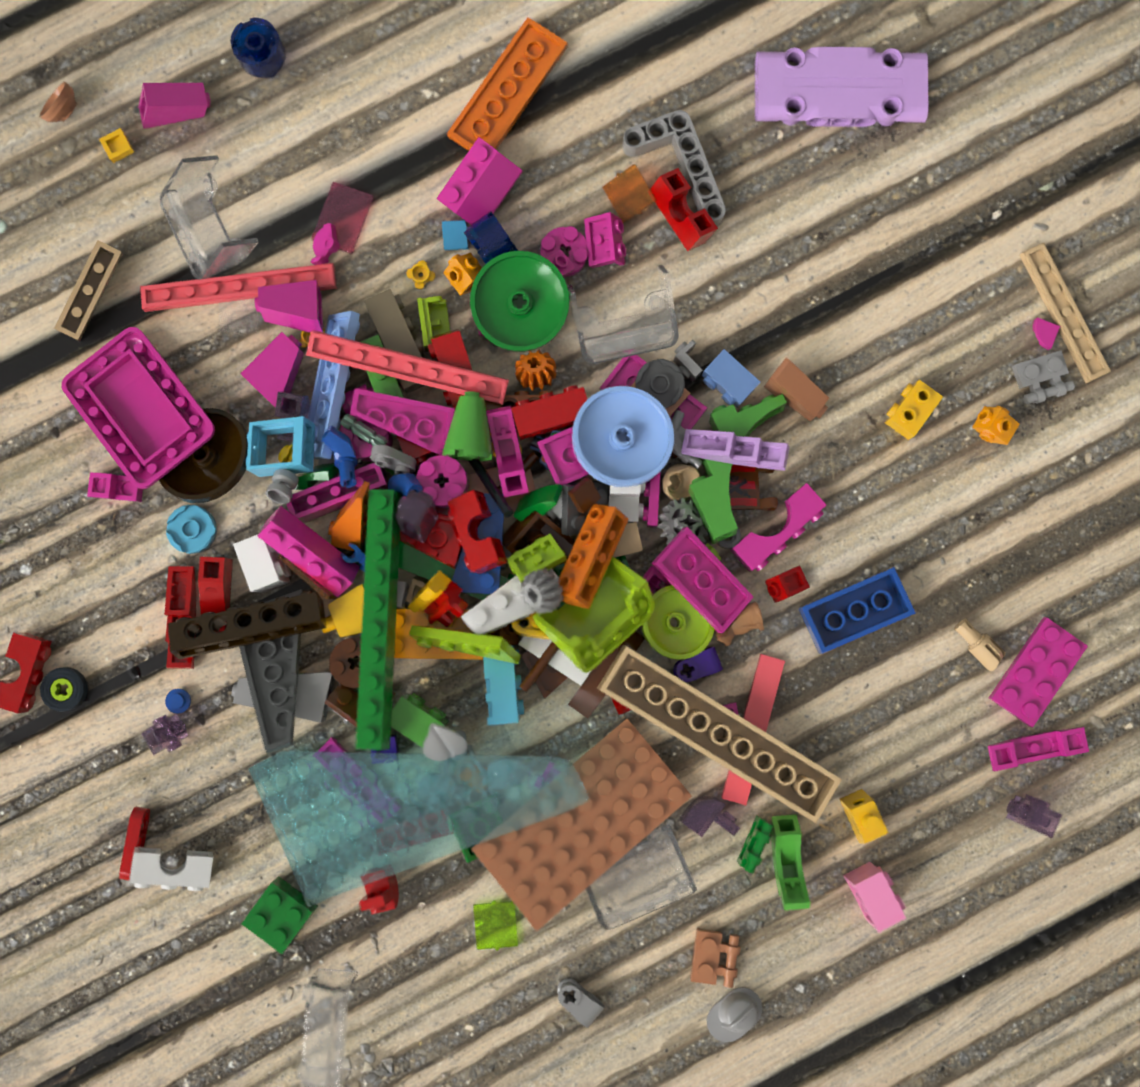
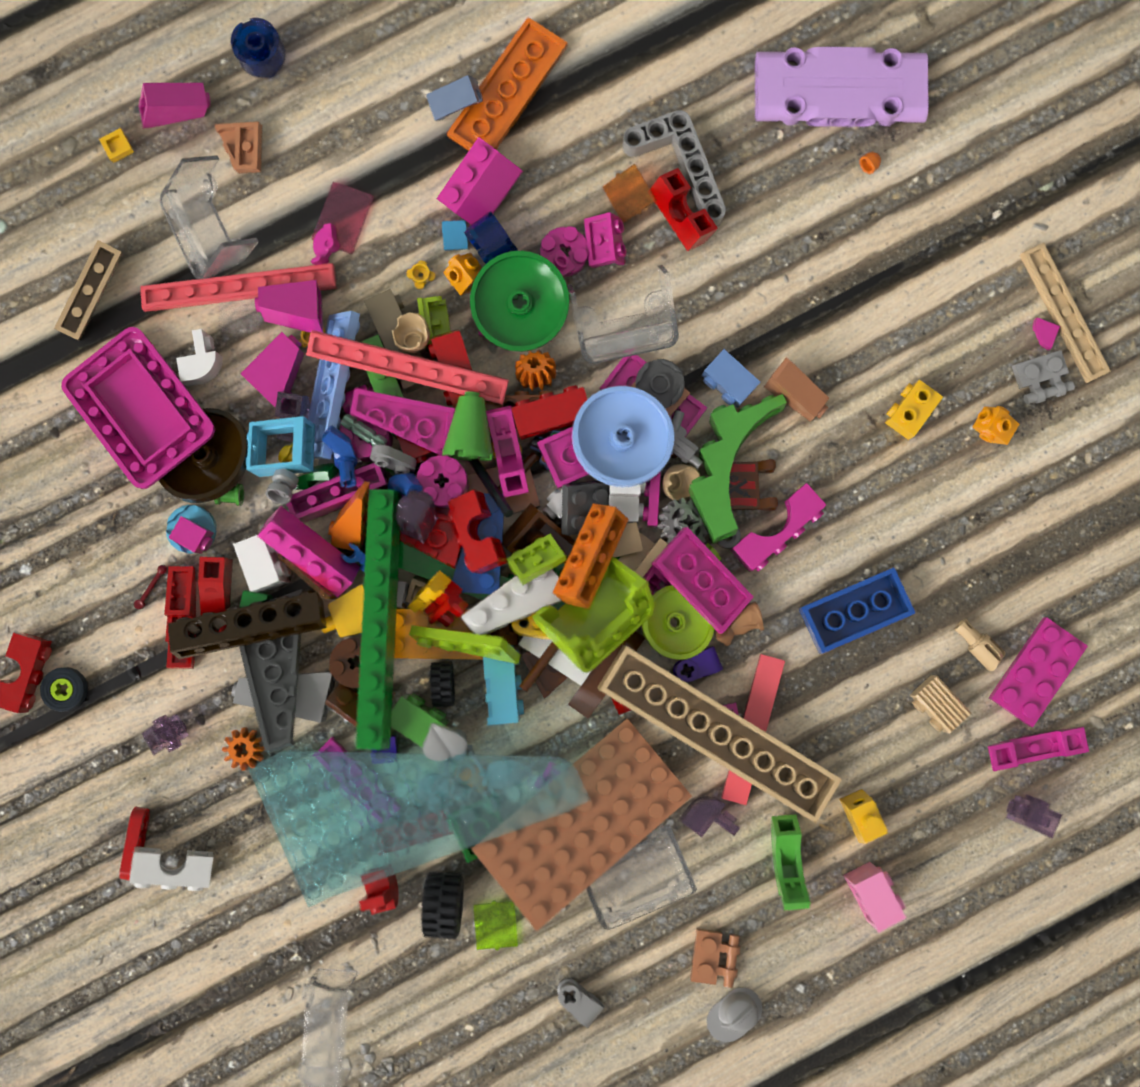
(60, 104): nougat piece -> none
(113, 487): dark pink slope -> none
(140, 604): none -> dark red hinge
(178, 701): blue plate -> none
(191, 535): none -> dark pink brick
(203, 365): none -> white brick
(235, 495): none -> bright green bush
(235, 751): none -> orange gear
(243, 145): none -> nougat wing
(251, 597): none -> green slope
(279, 915): green brick -> none
(411, 333): none -> tan hair
(442, 684): none -> black tyre
(442, 905): none -> black tyre
(454, 97): none -> sand blue hinge
(538, 500): green slope -> none
(542, 591): light grey gear -> none
(584, 495): reddish brown tile -> none
(641, 561): none -> tan panel
(685, 363): light grey bracket -> none
(735, 449): lavender slope -> none
(754, 844): green plate -> none
(787, 584): red bracket -> none
(870, 162): none -> orange hinge
(939, 704): none -> tan brick

